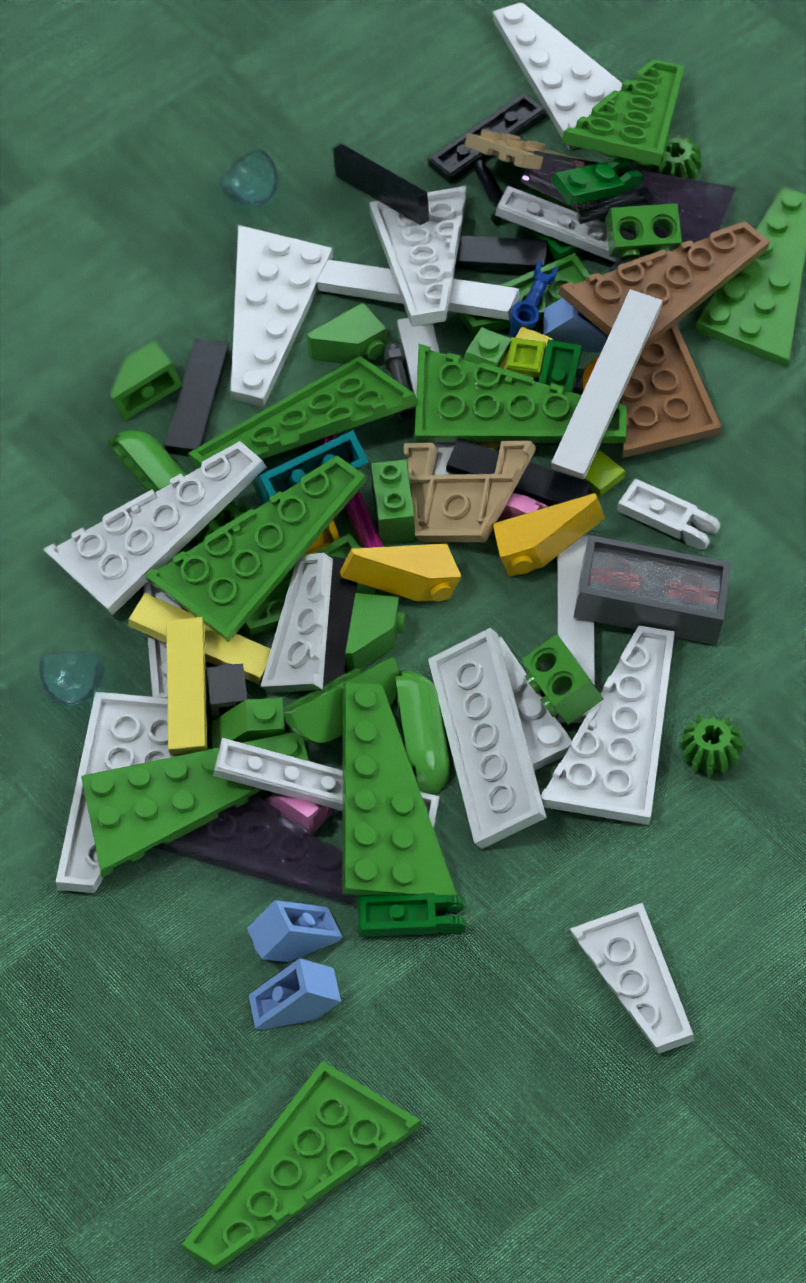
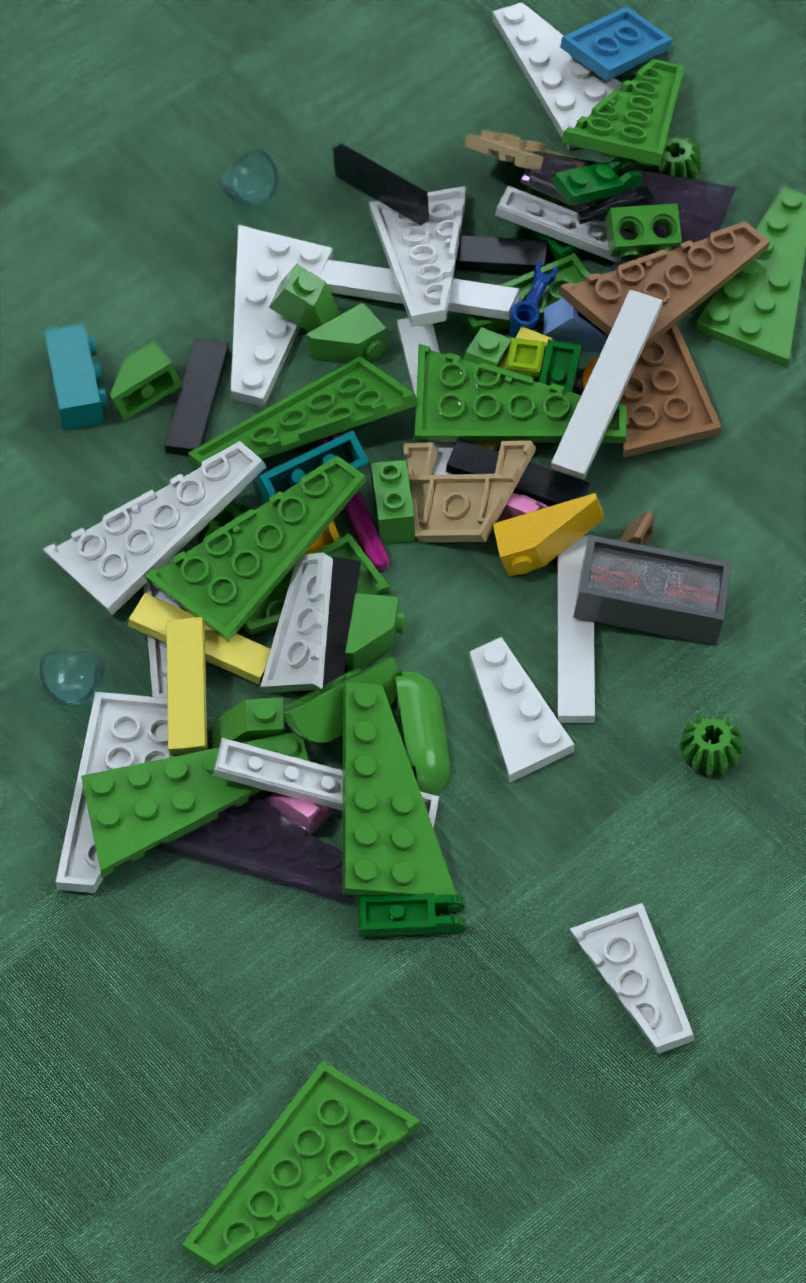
(76, 376): none -> teal brick
(145, 459): bright green brick -> none
(226, 687): dark grey brick -> none
(293, 930): light blue slope -> none
(295, 995): light blue slope -> none
(304, 299): none -> bright green slope
(395, 362): dark grey bar -> none
(406, 571): yellow slope -> none
(486, 739): white plate -> none
(489, 187): black piece -> none
(512, 118): black tile -> none
(561, 679): bright green brick -> none
(603, 474): lime tile -> none
(616, 43): none -> dark azure plate
(618, 745): white wing -> none
(640, 529): none -> medium nougat slope
(668, 514): white hinge -> none

